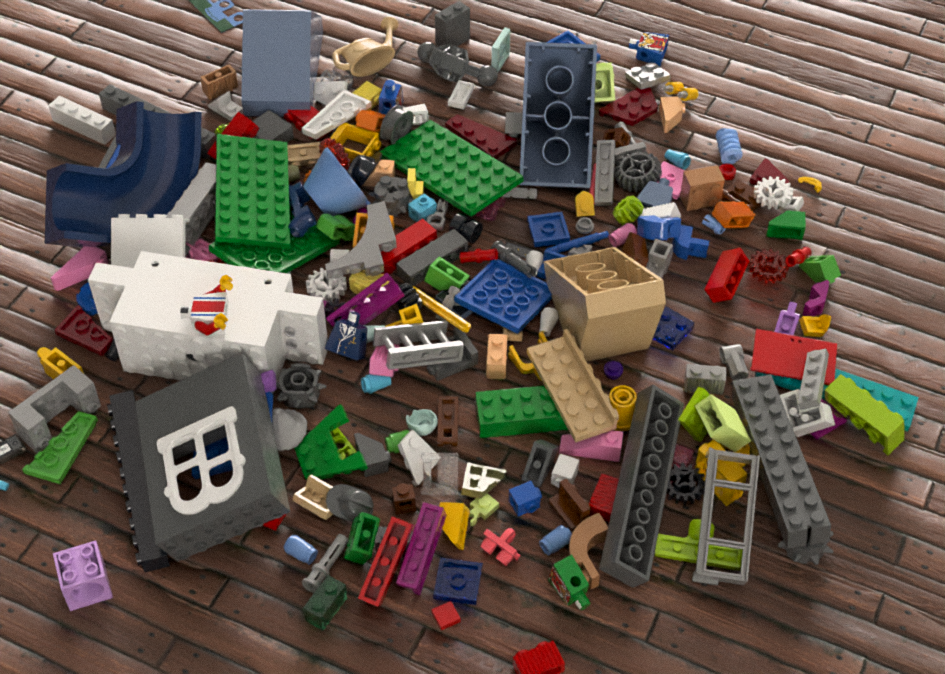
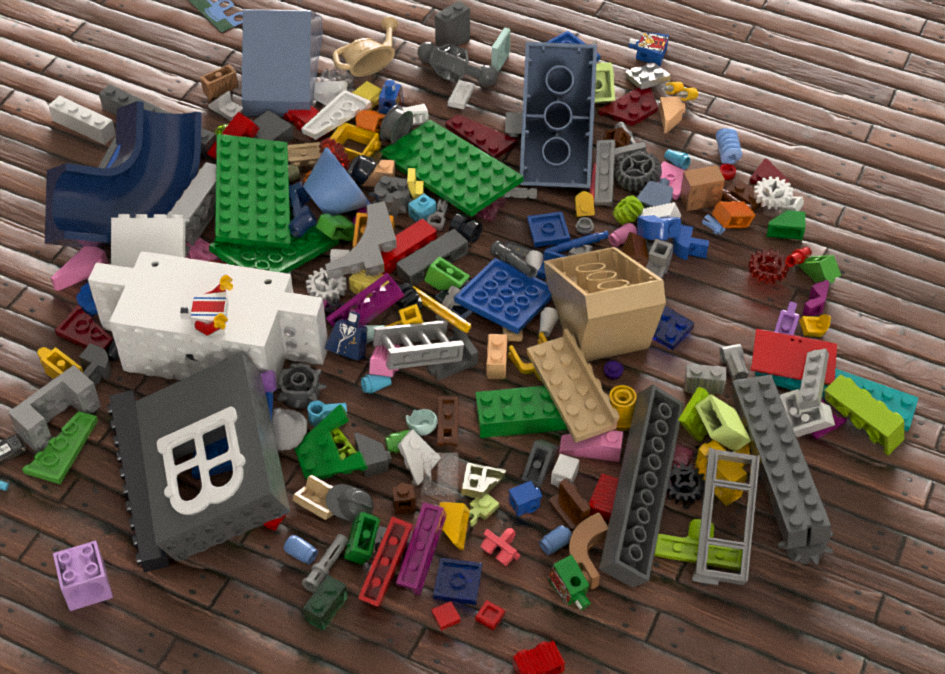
(95, 363): none -> dark grey brick
(318, 411): none -> medium azure piece
(479, 255): red pin -> none
(490, 615): none -> red tile
(727, 275): red brick -> none
(818, 186): yellow piece -> none

